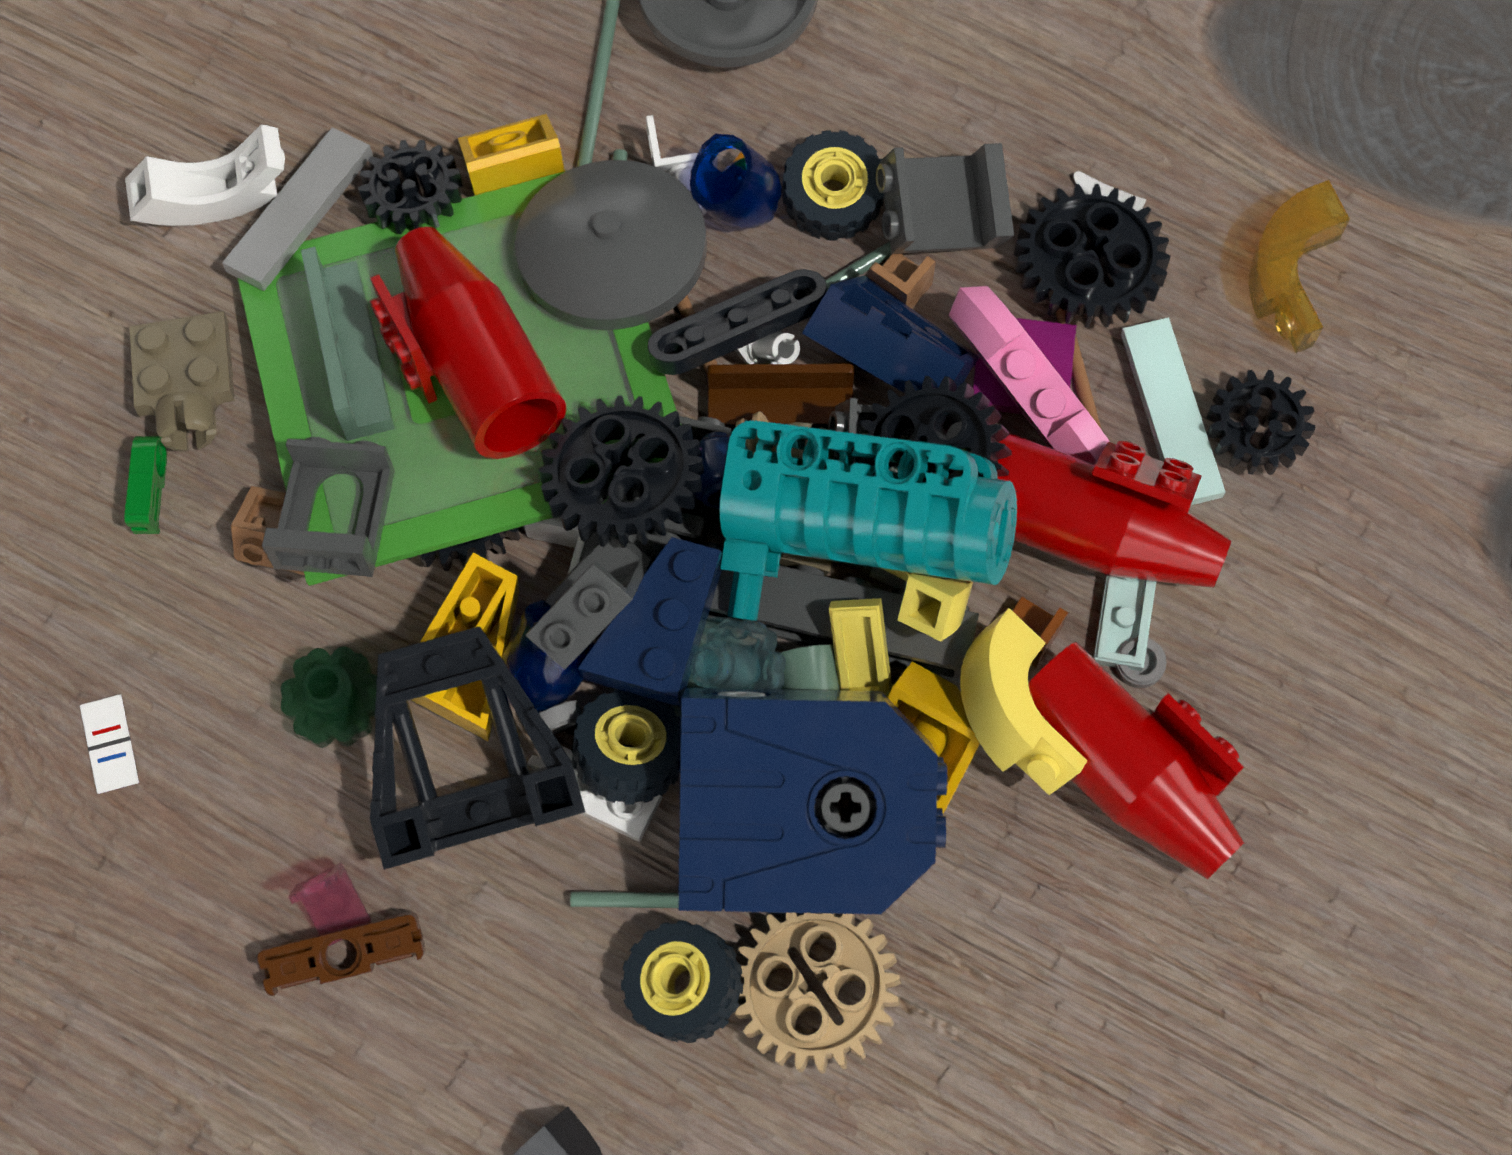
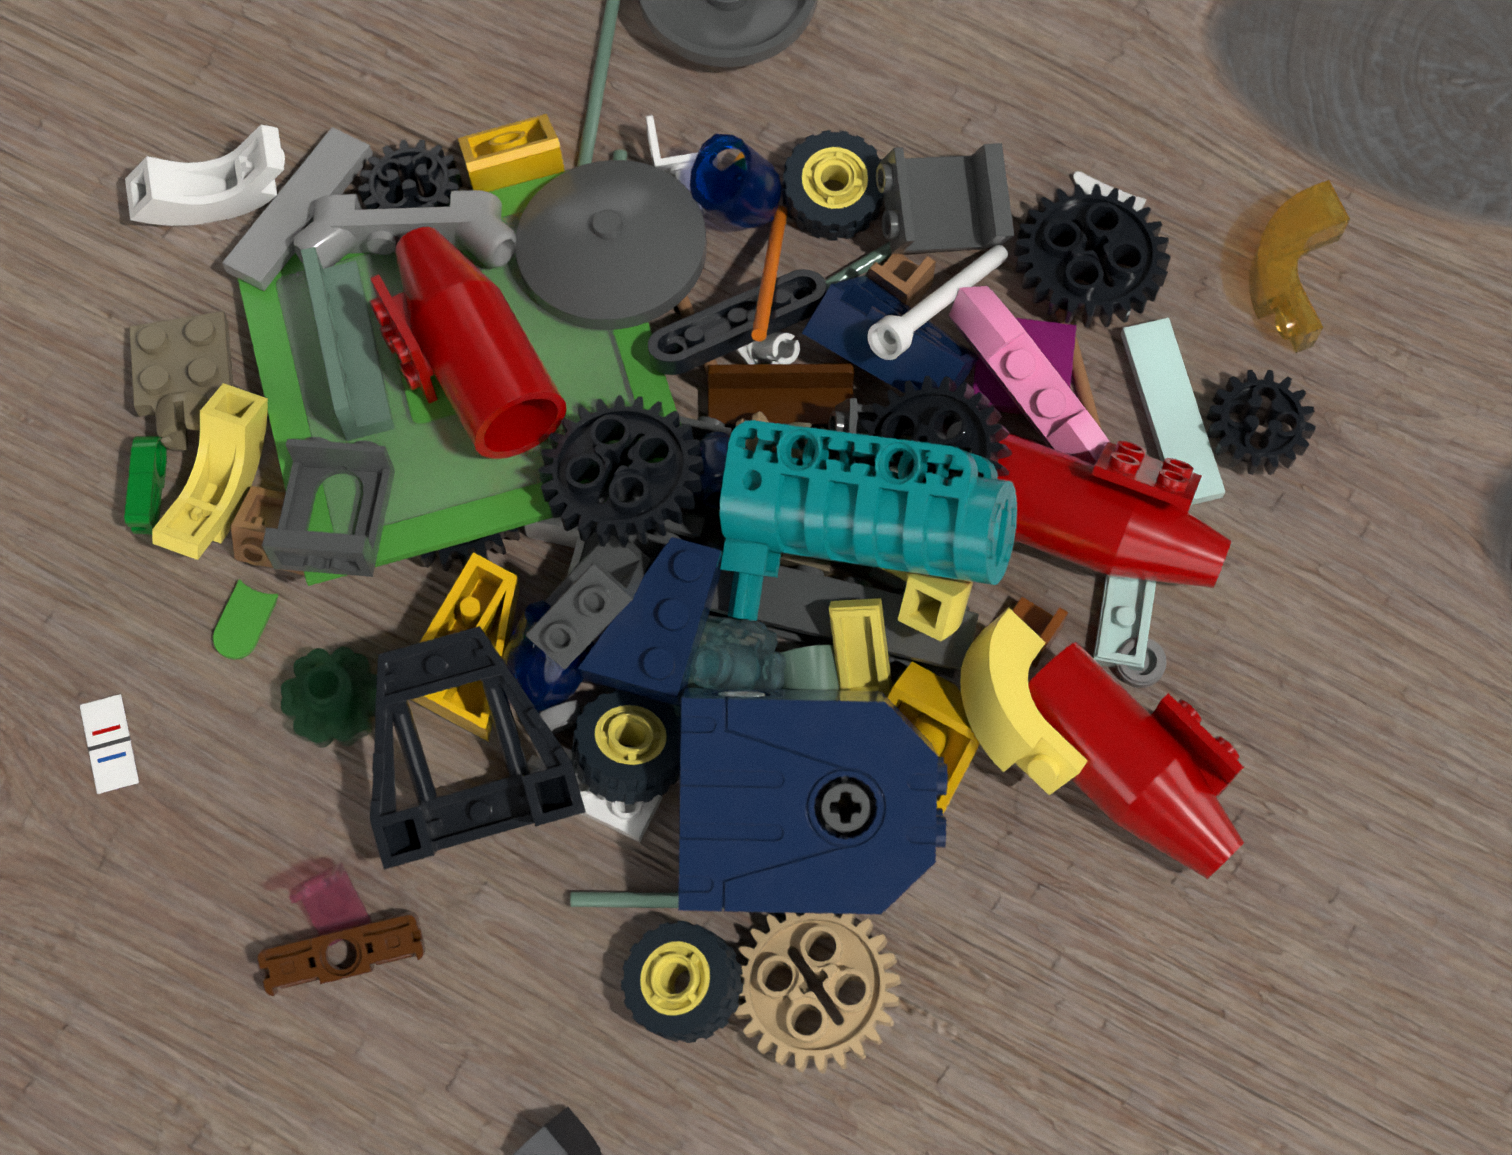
(222, 474): none -> light yellow arch
(243, 621): none -> bright green piece
(469, 224): none -> light grey plate
(769, 275): none -> orange axle
(894, 333): none -> white piece

